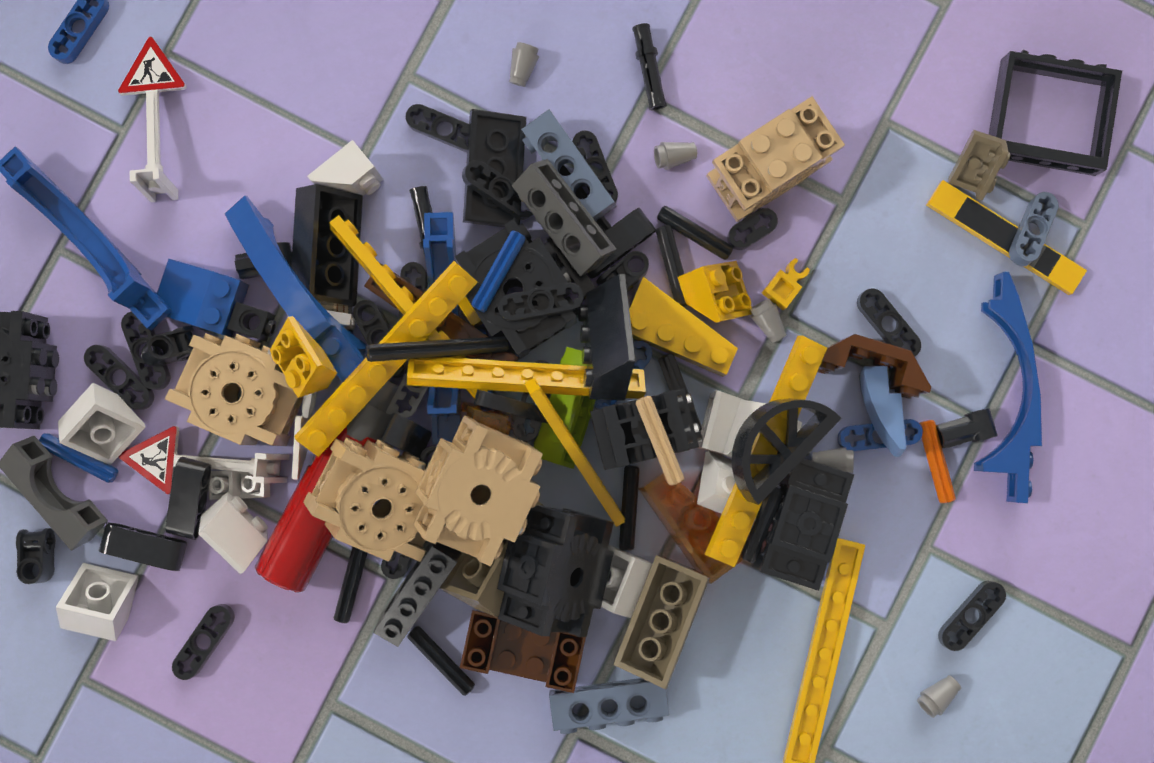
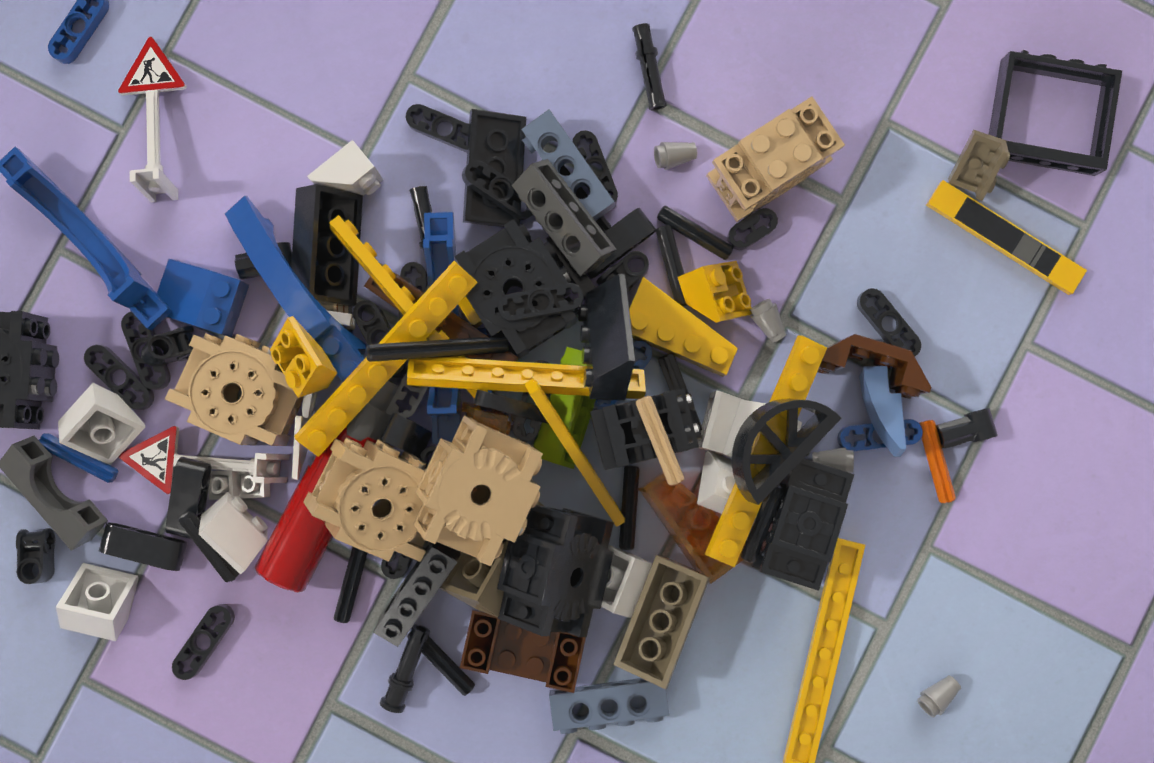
(191, 525): none -> black axle
(240, 321): black brick -> none
(401, 680): none -> black pin
(498, 271): blue axle -> none
(522, 63): light grey cone -> none
(784, 285): yellow plate -> none
(984, 615): black beam -> none
(1014, 452): blue slope -> none
(1023, 234): sand blue beam -> none

